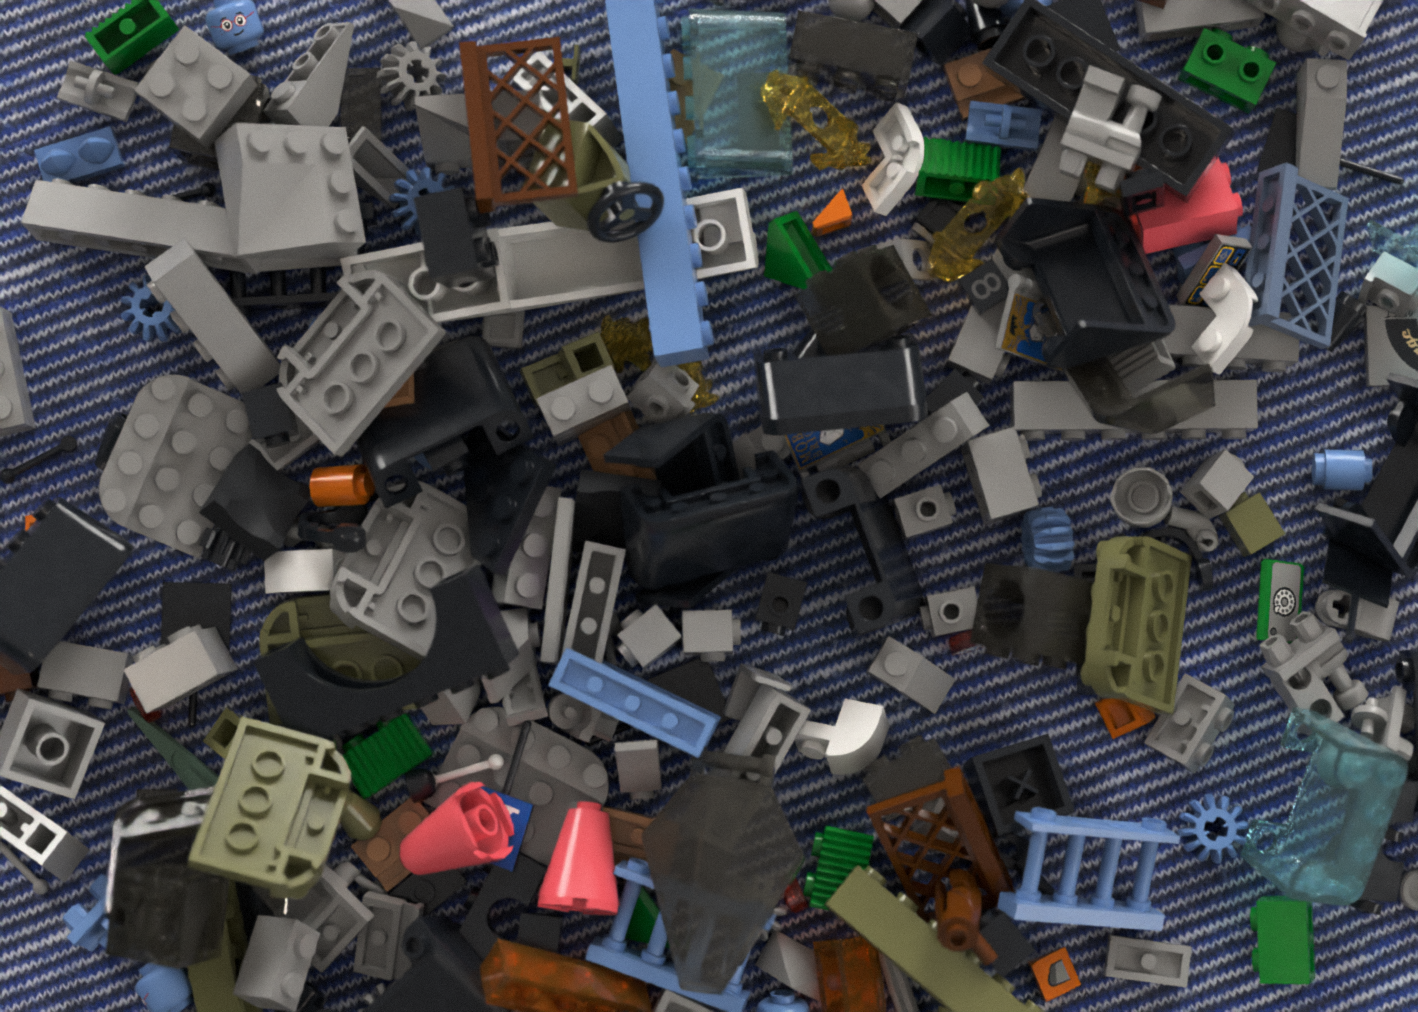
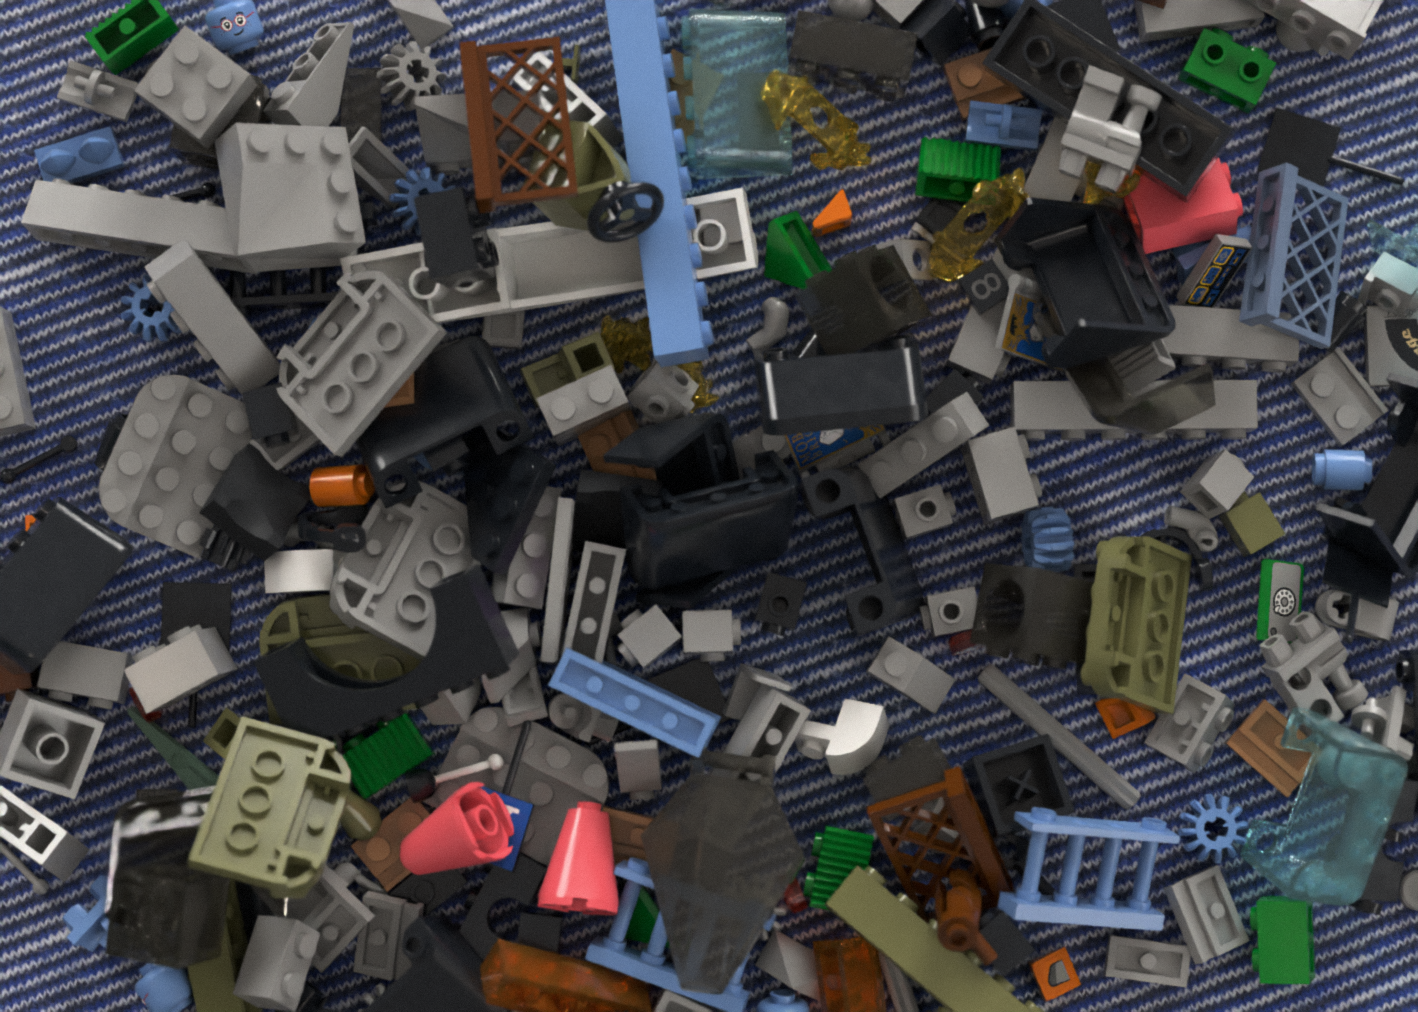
(774, 326): none -> light grey arm
(903, 159): white plate -> none
(1060, 737): none -> light grey axle
(1141, 192): black plate -> none
(1141, 497): light grey hair -> none
(1206, 914): none -> light grey plate
(1226, 335): white plate -> none
(1259, 745): none -> medium nougat plate
(1320, 119): light grey slope -> none
(1339, 397): none -> light grey plate

